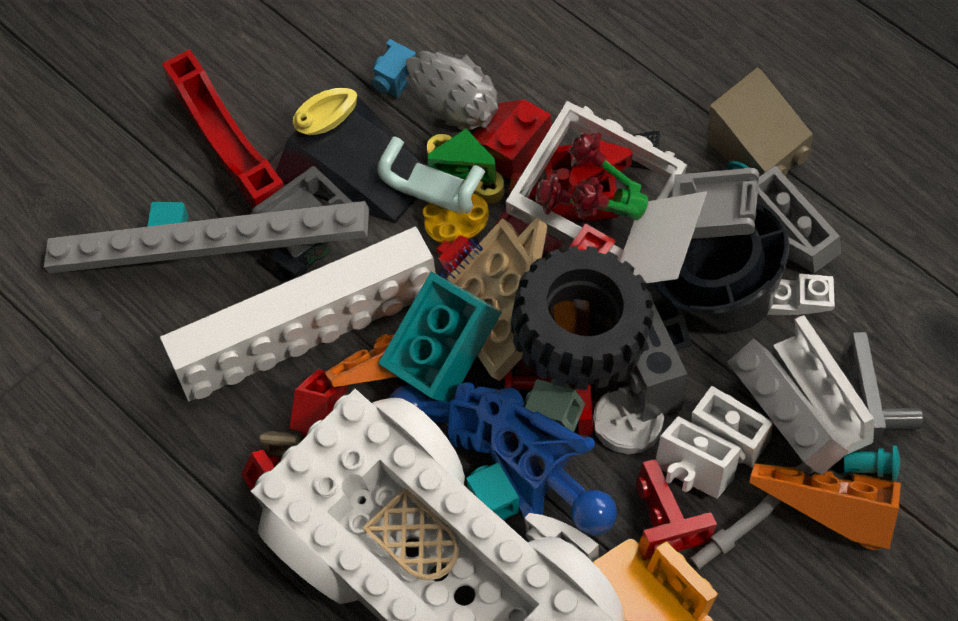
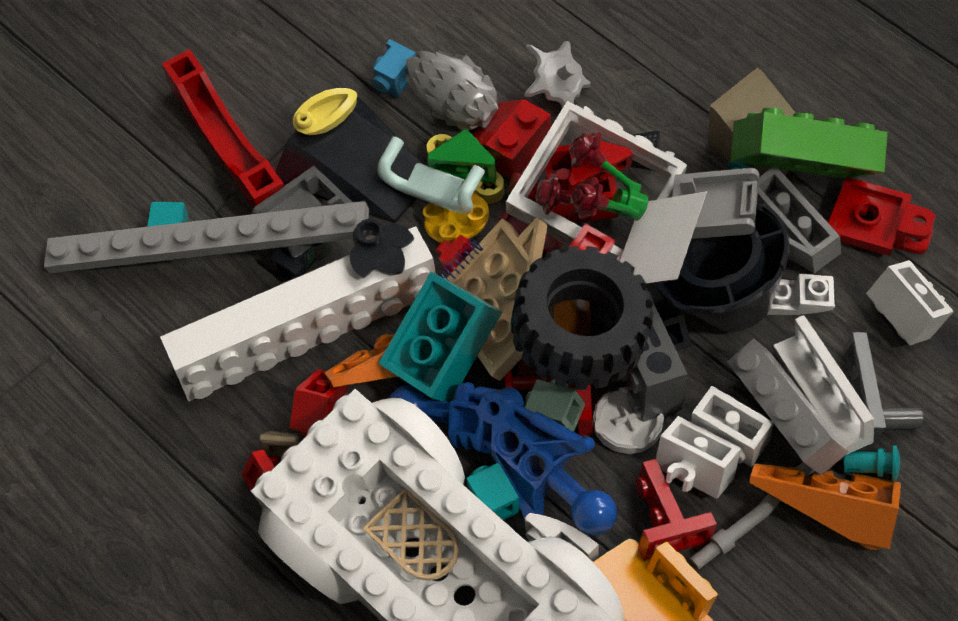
(381, 252): none -> black plate
(557, 75): none -> light grey piece
(809, 144): none -> bright green brick
(893, 219): none -> red plate
(909, 302): none -> white brick

